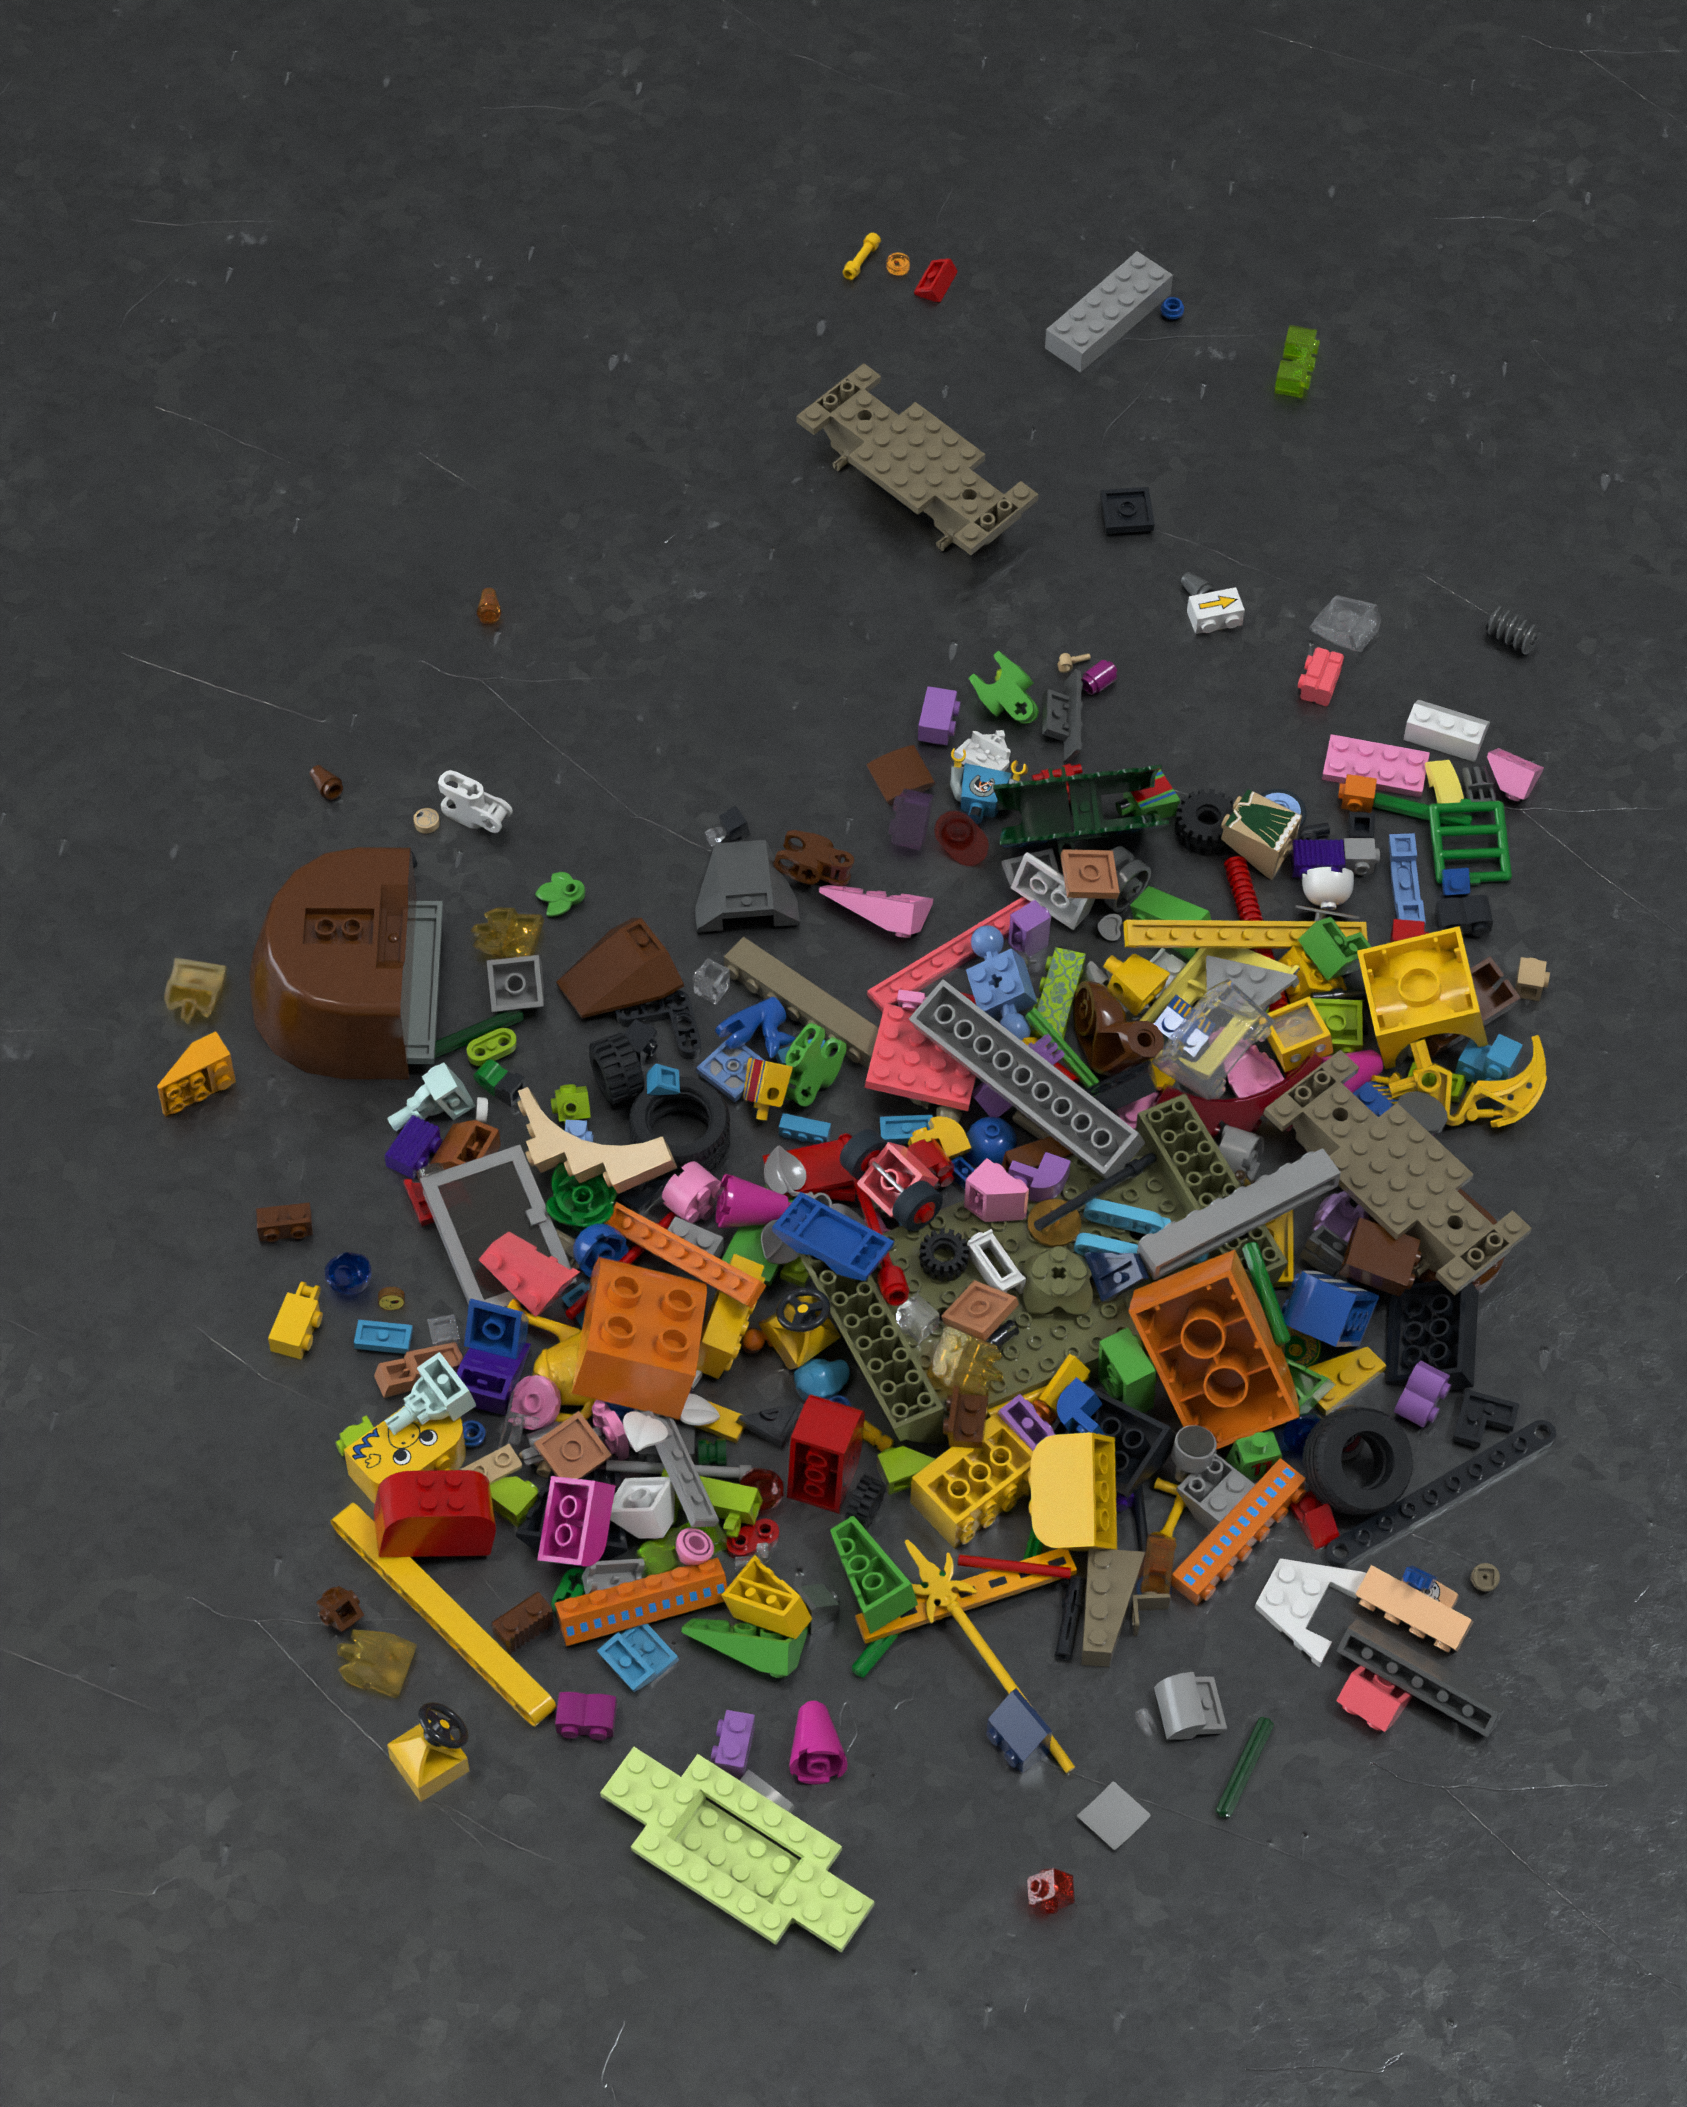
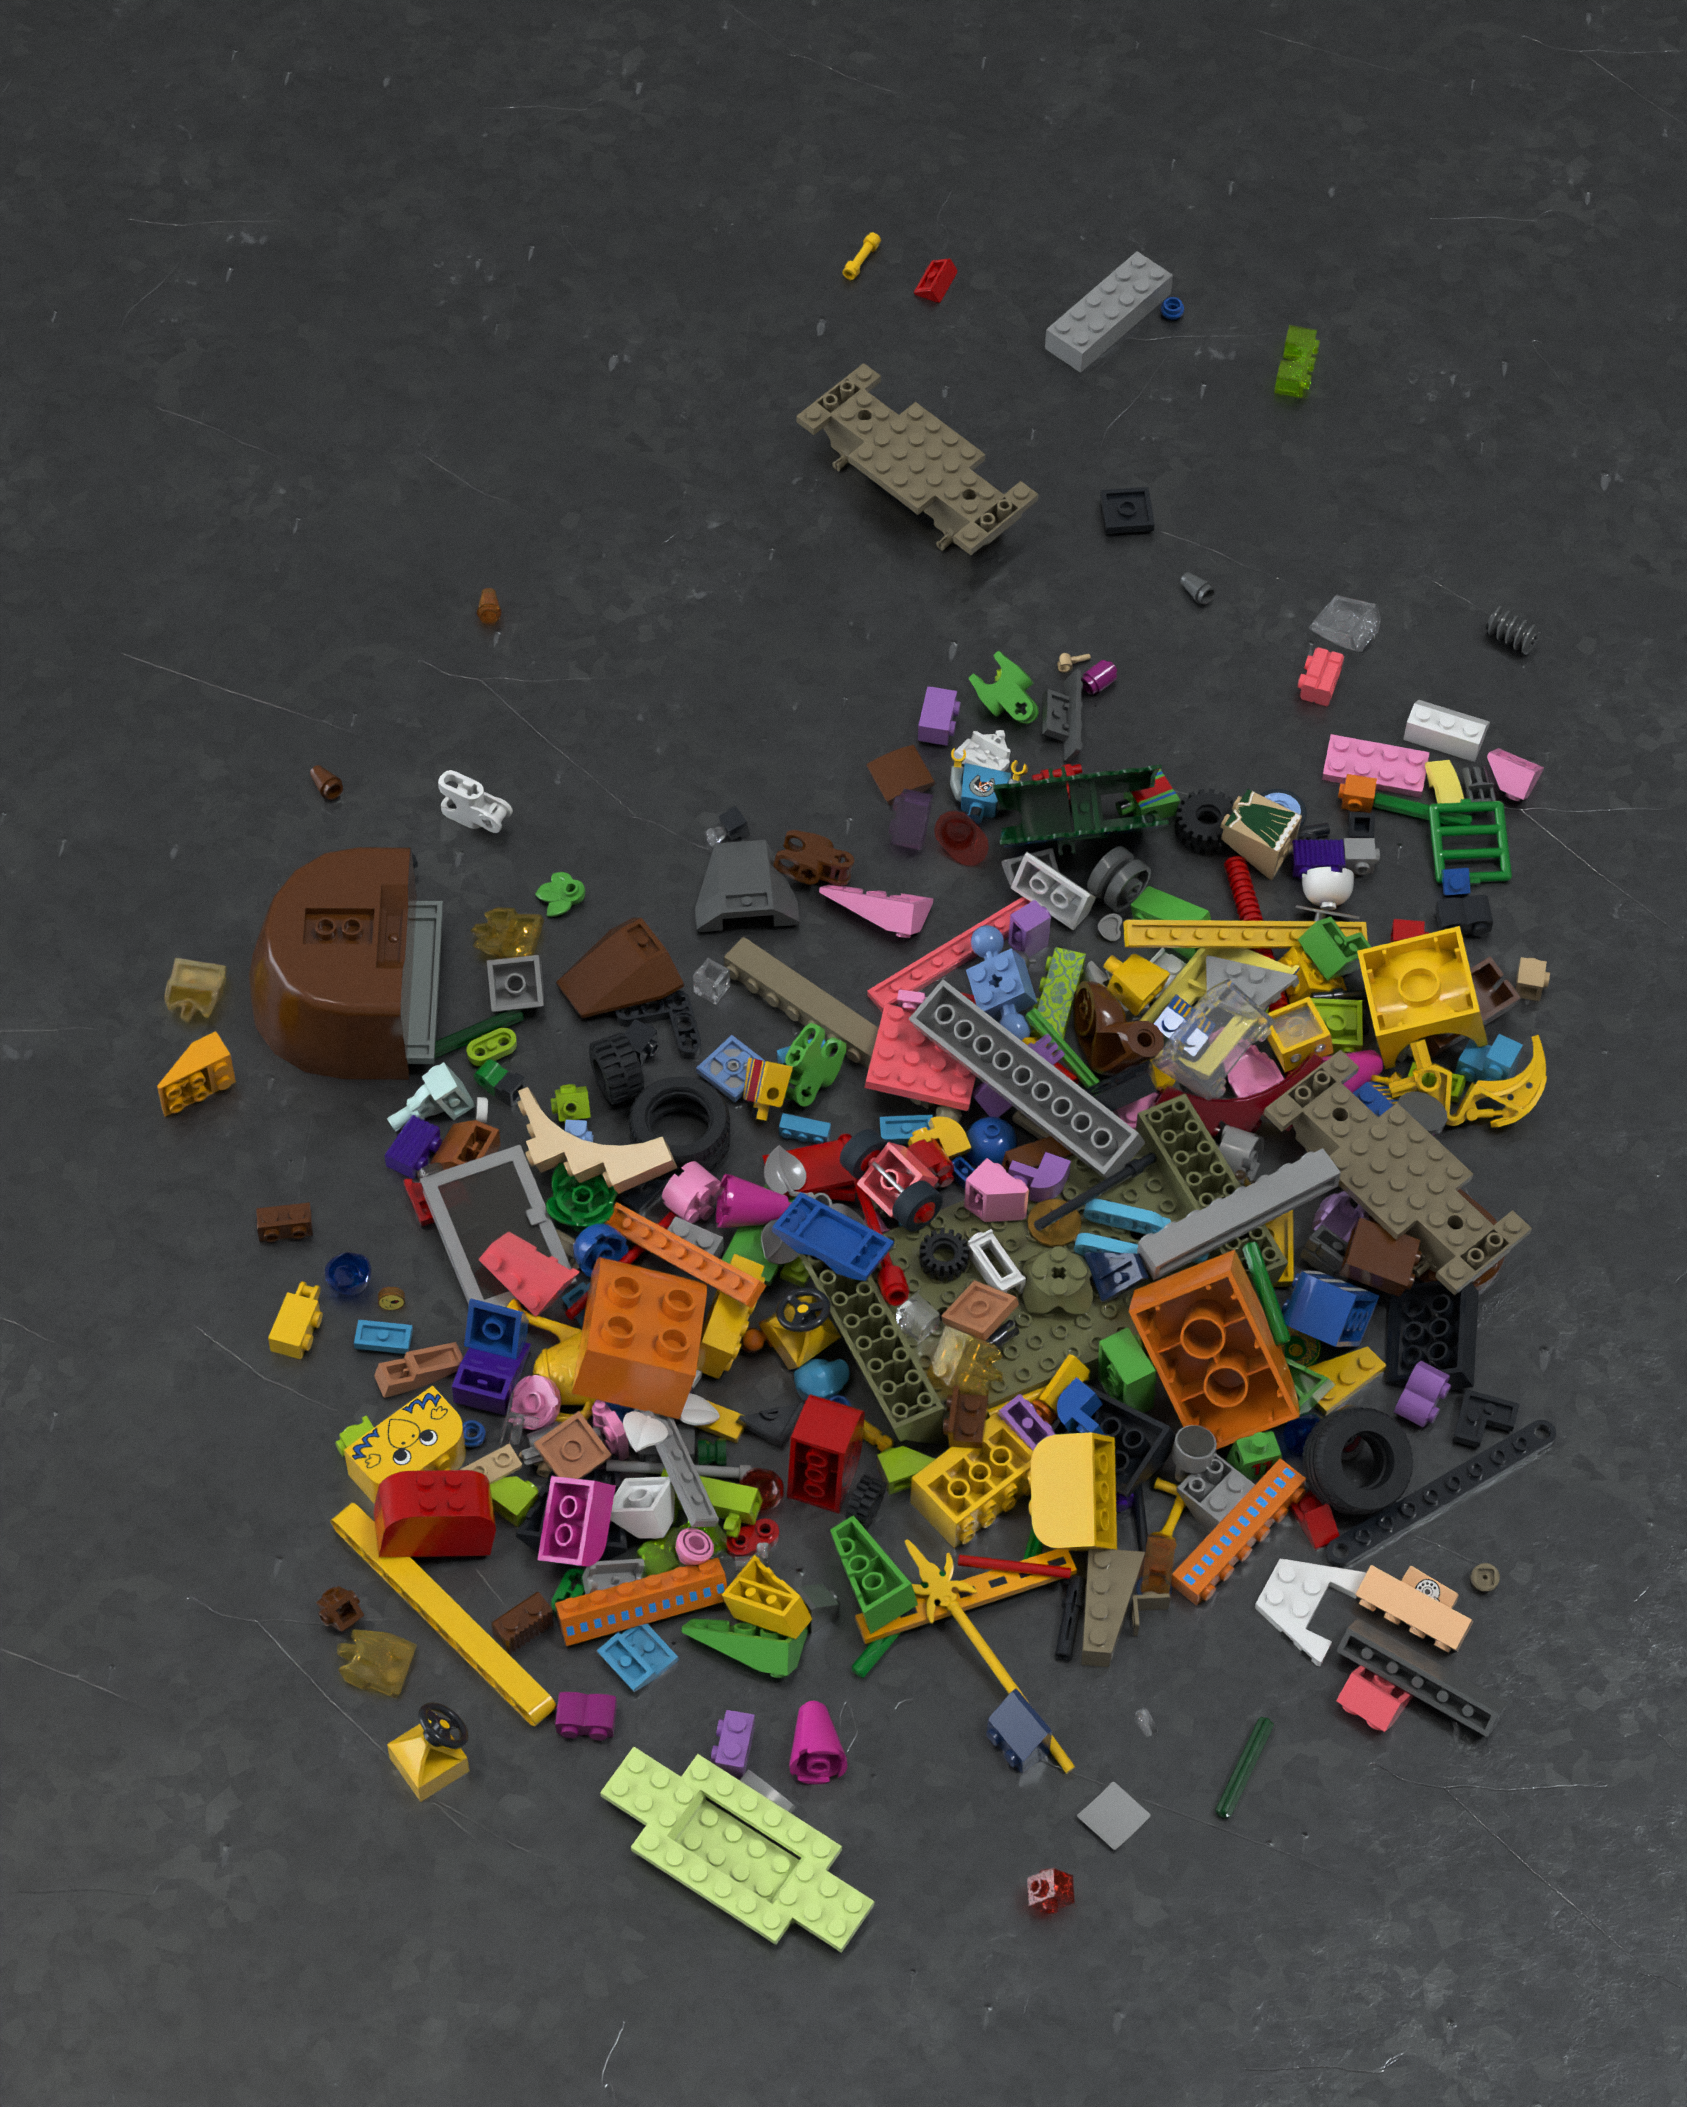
(426, 820): tan tile -> none
(433, 1396): light aqua brick -> none
(443, 1330): clear plate -> none
(662, 1080): dark azure slope -> none
(745, 1022): blue piece -> none
(898, 263): clear orange tile -> none
(1090, 874): nougat plate -> none
(1189, 1706): light grey brick -> none
(1215, 610): white brick -> none
(1405, 877): medium blue slope -> none
(1418, 1578): blue plate -> none

